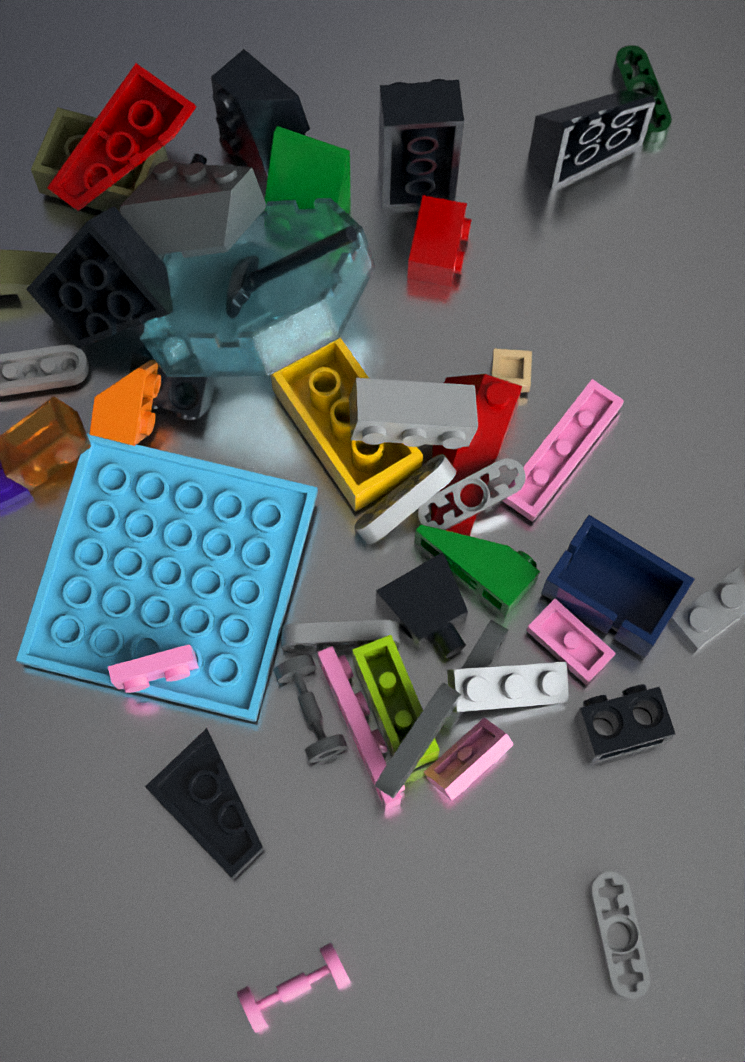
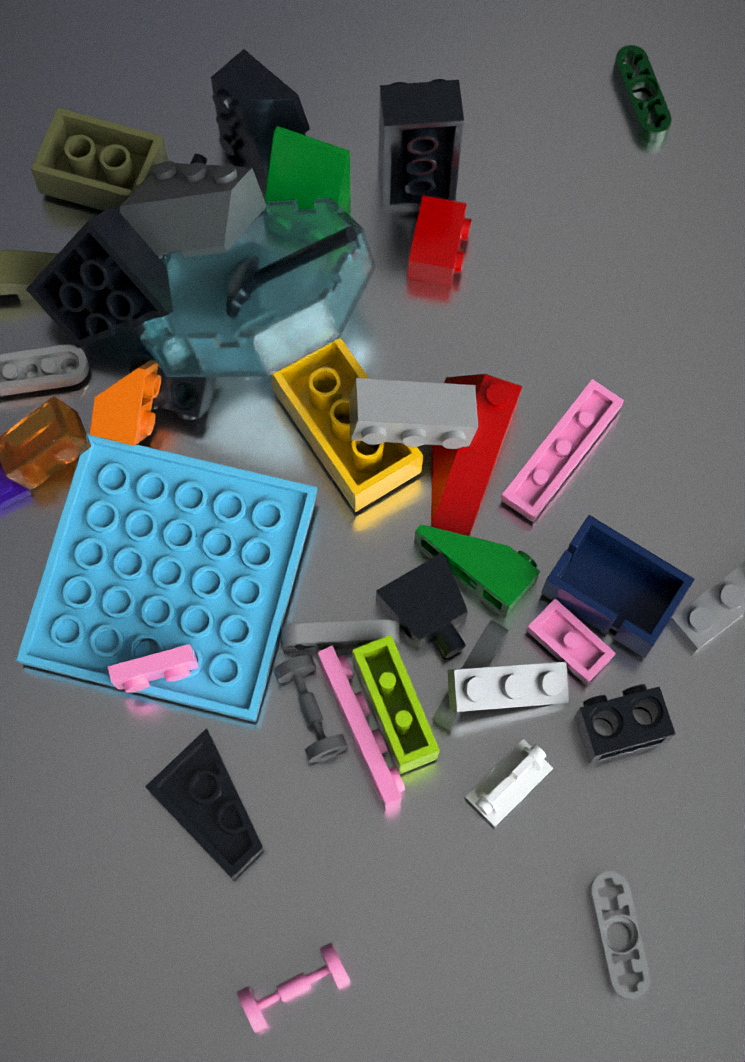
(129, 129): red wedge -> none
(405, 499): beam -> none
(418, 740): dark grey beam -> none
(468, 758): bright pink plate -> none
(494, 473): light grey beam -> none
(509, 782): none -> white hinge
(513, 366): tan plate -> none
(588, 134): black wedge -> none

